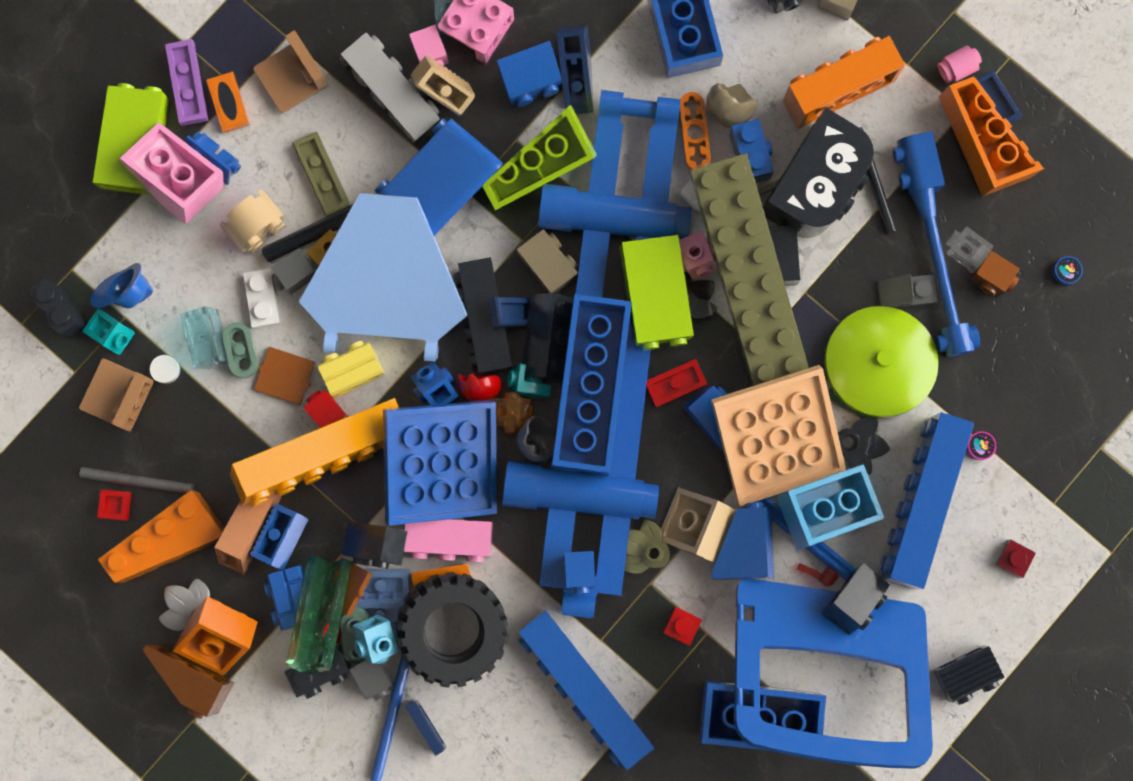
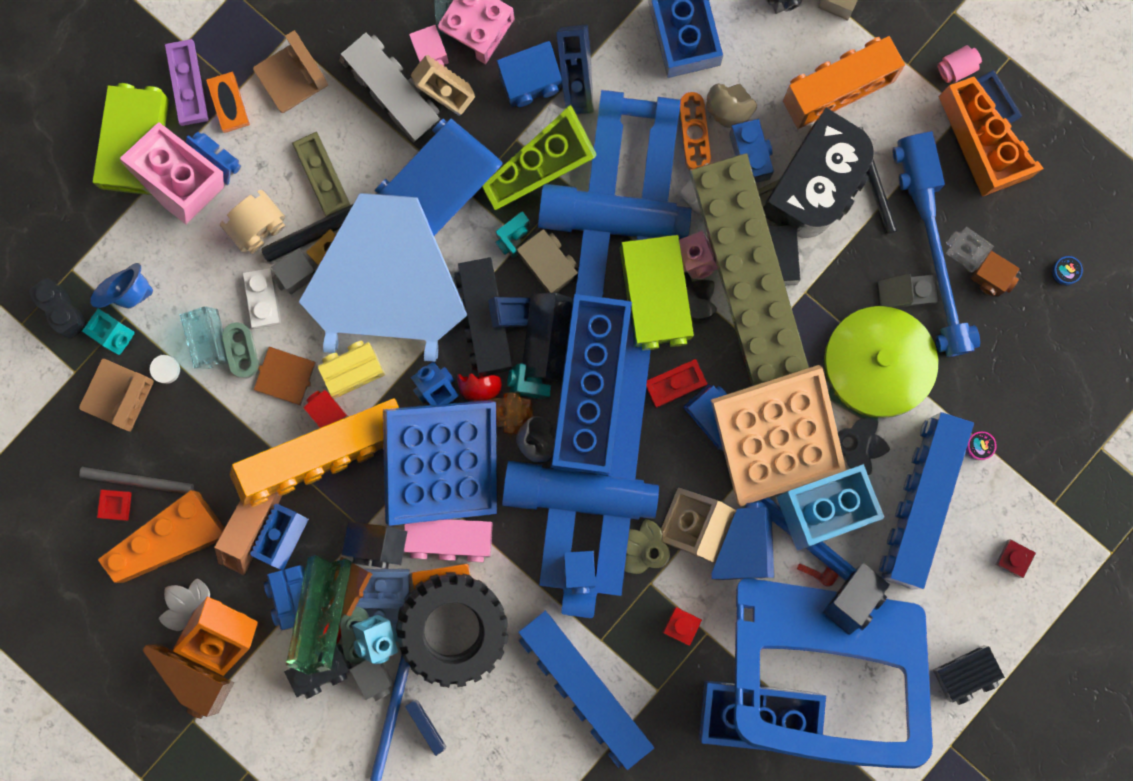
(513, 229): none -> teal bracket

